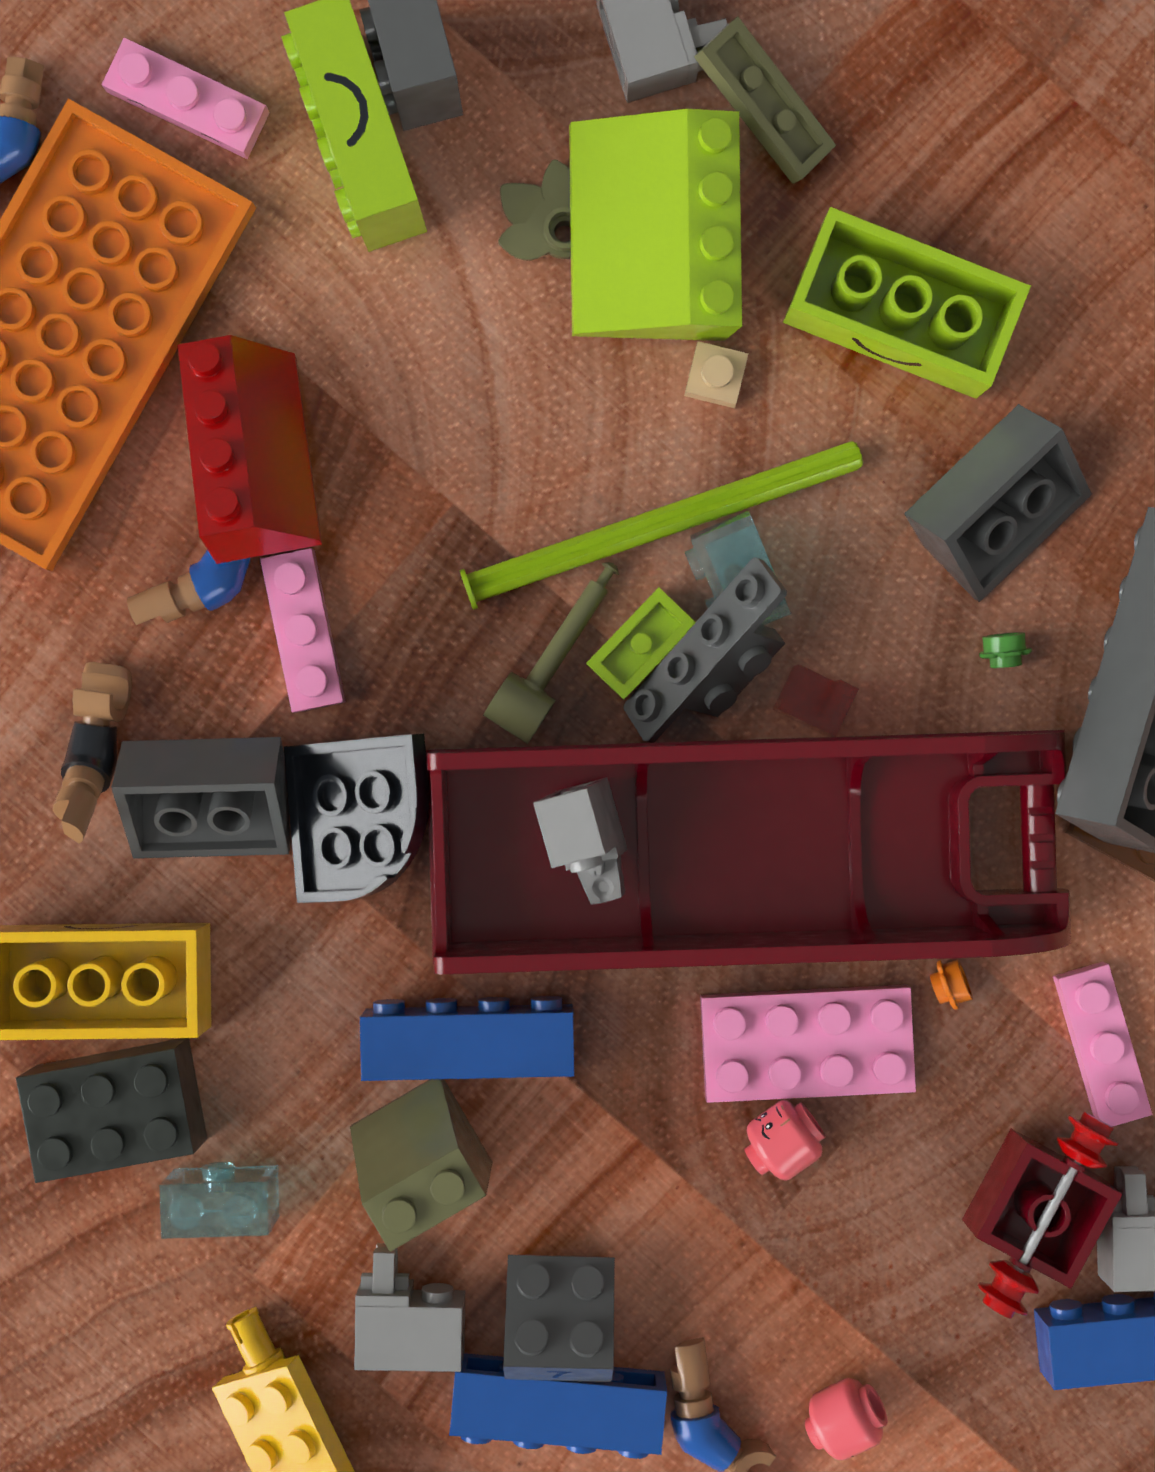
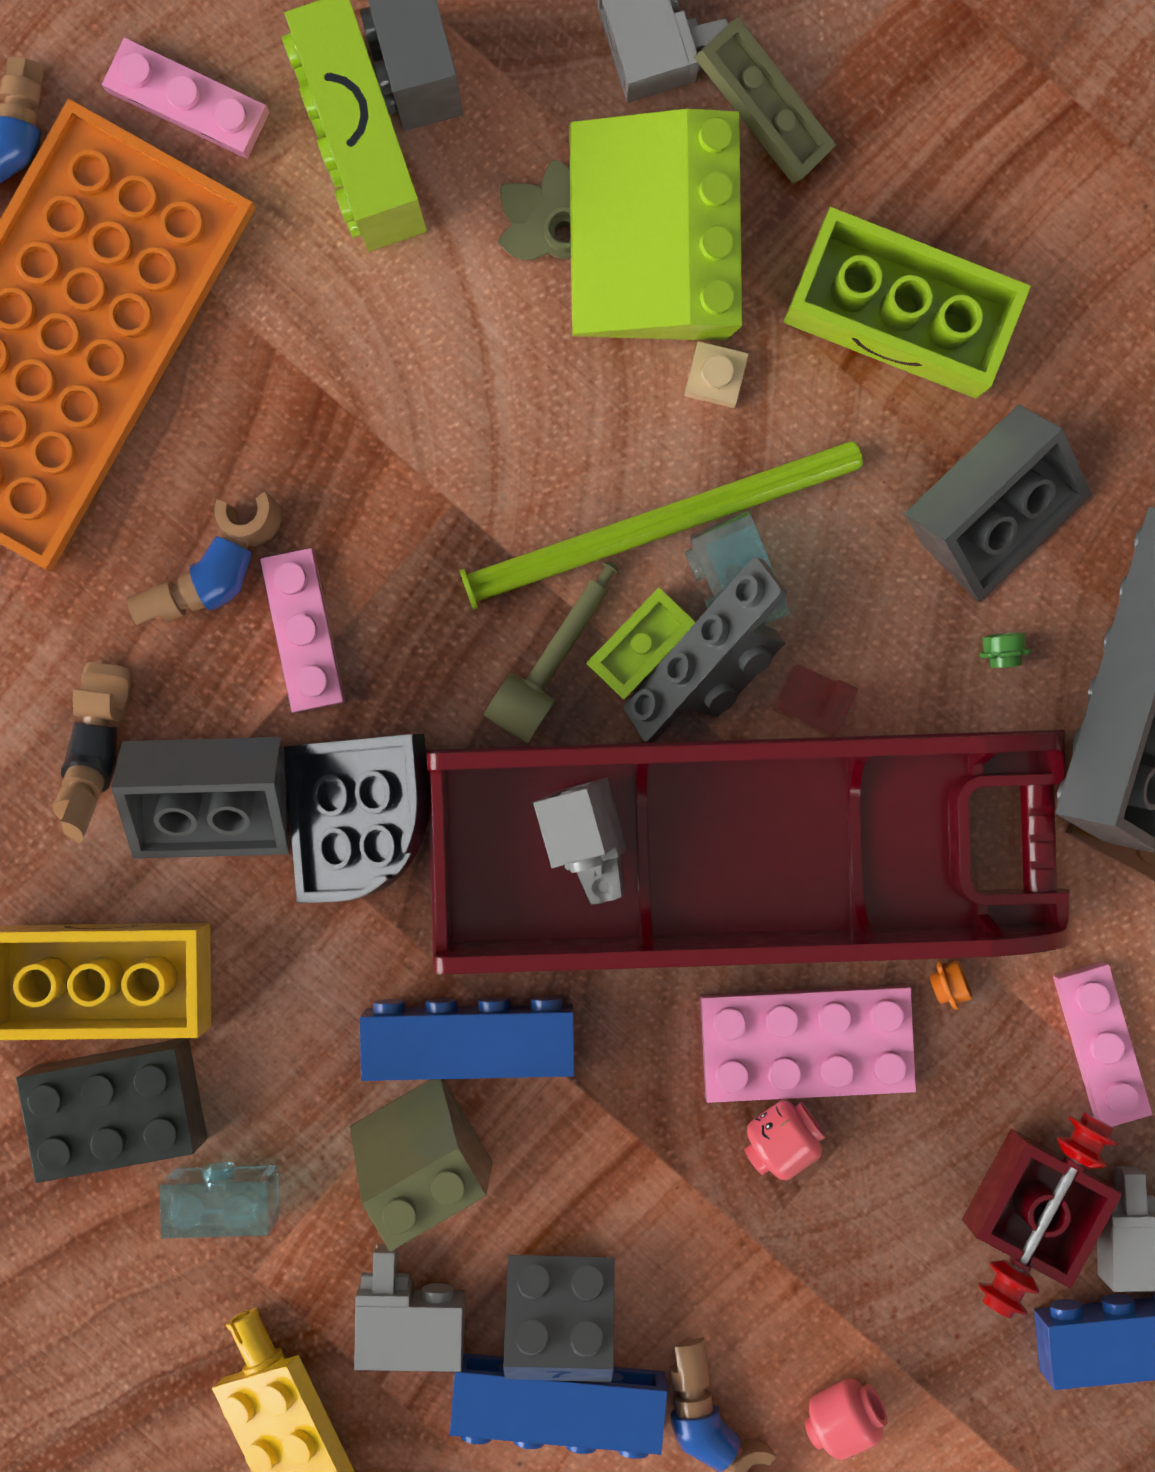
(248, 448): red slope -> none

